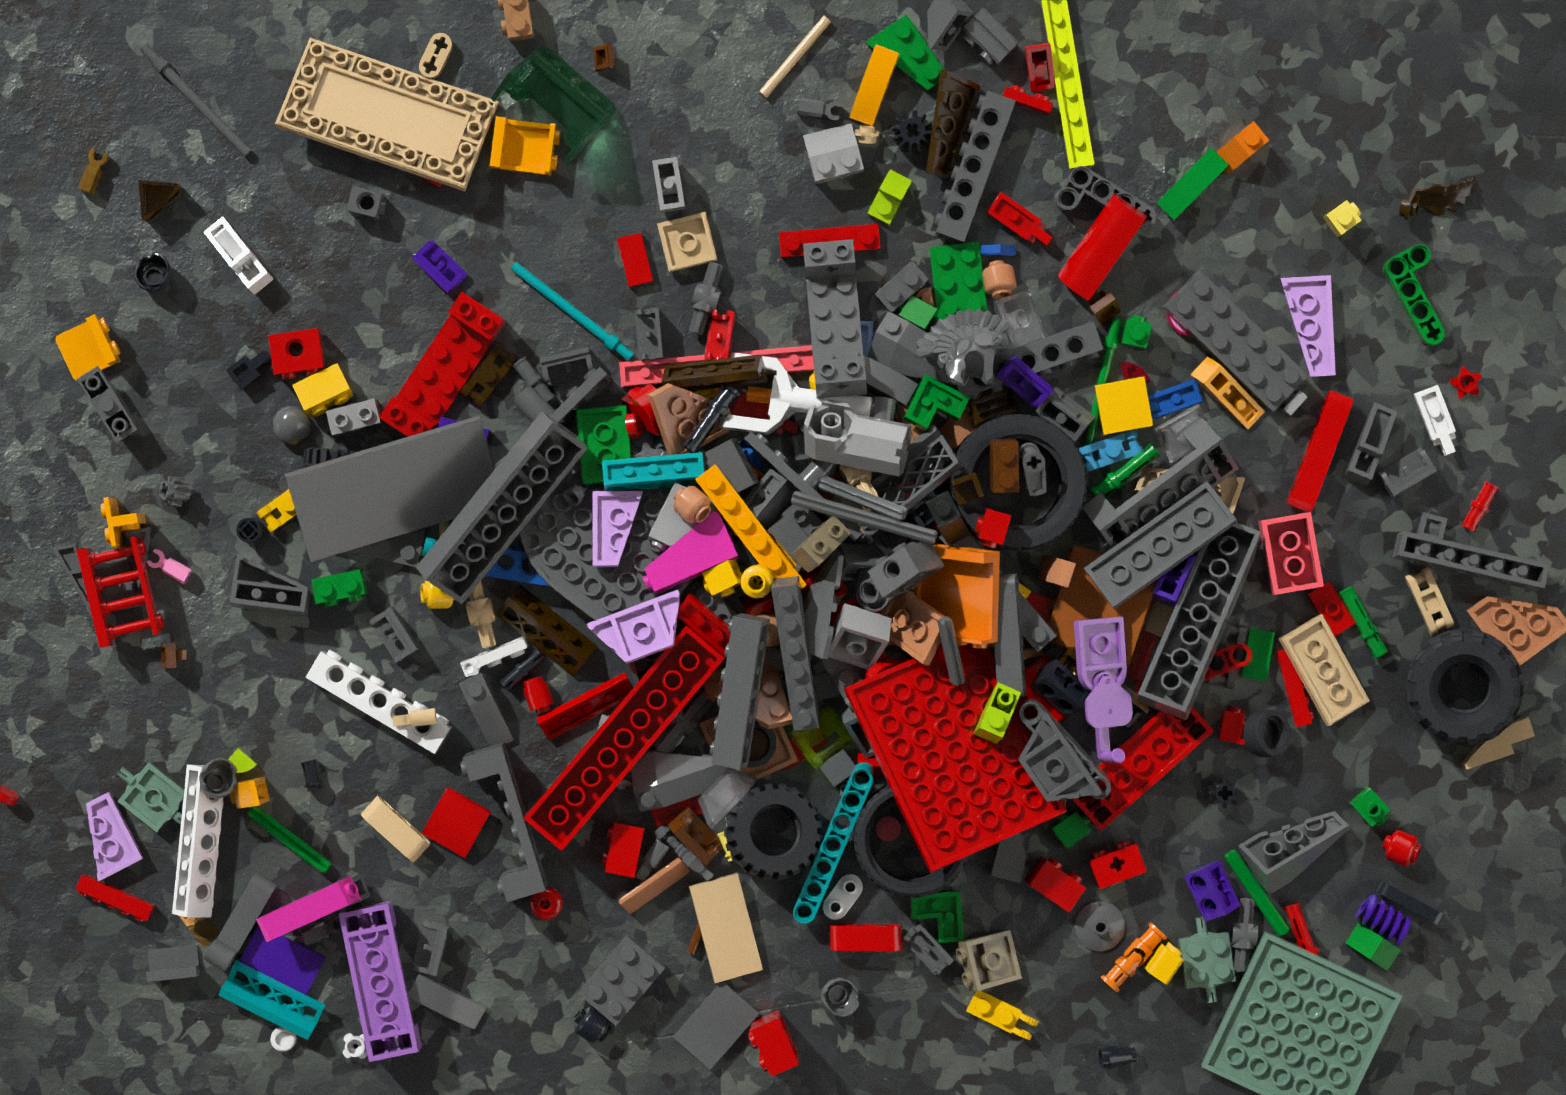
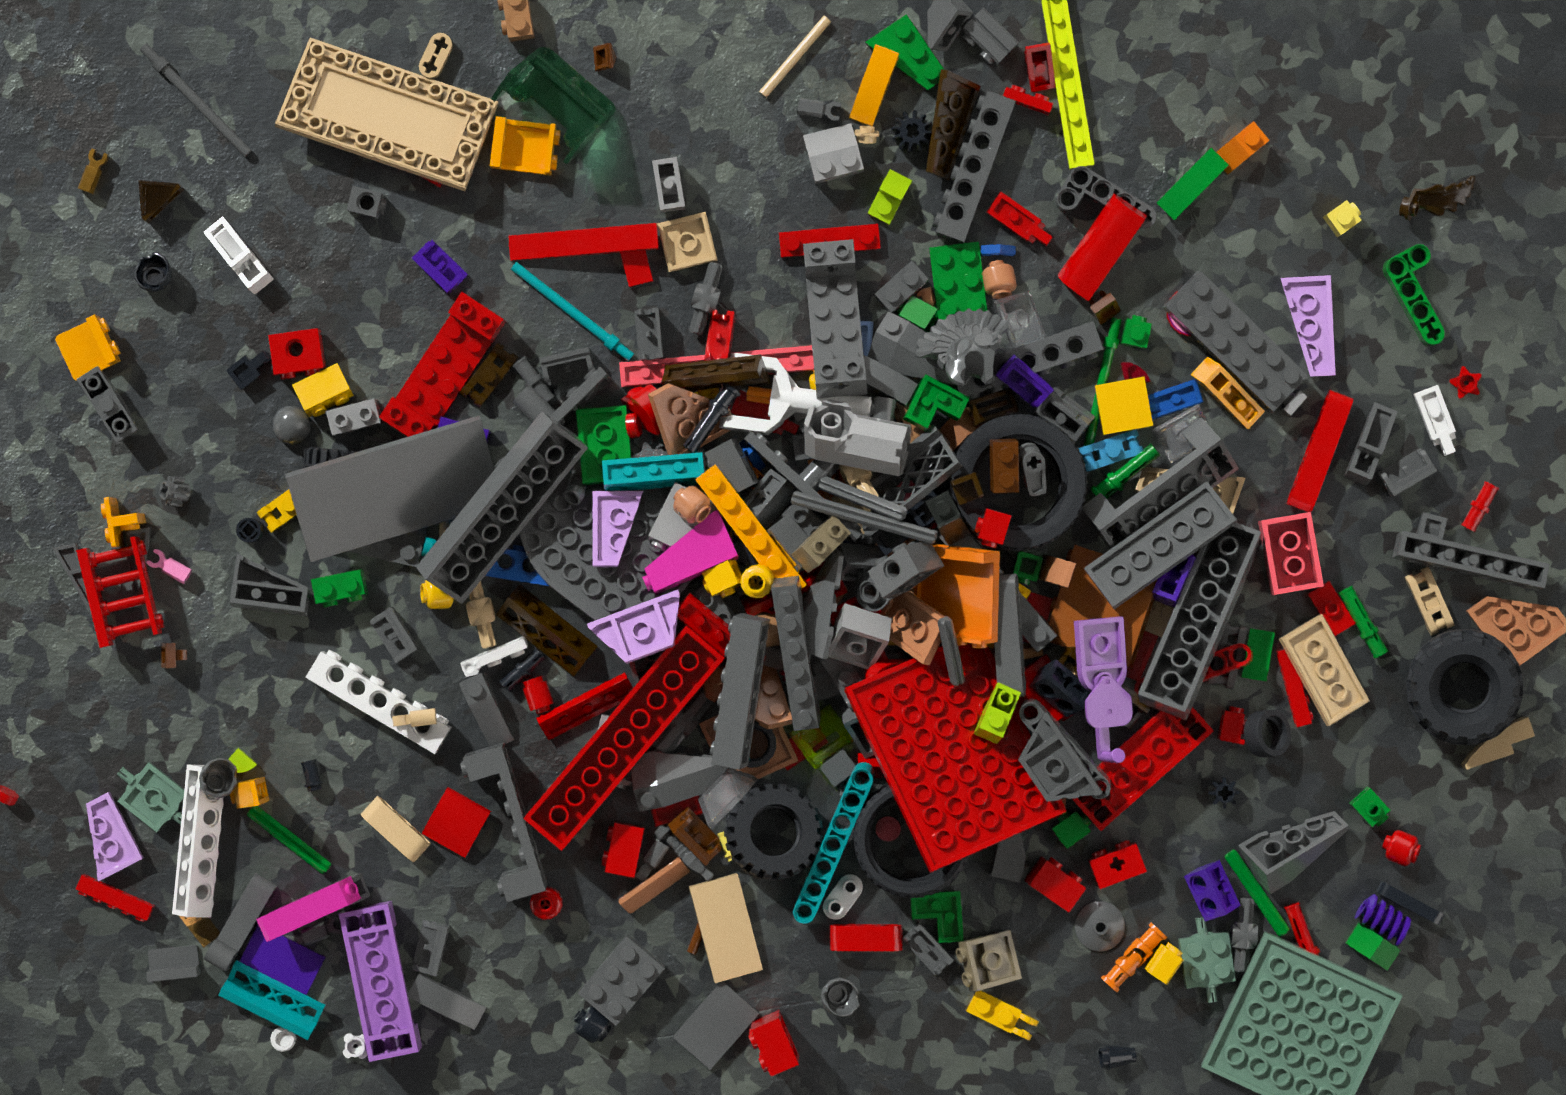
(584, 242): none -> red slope
(1027, 567): none -> green brick

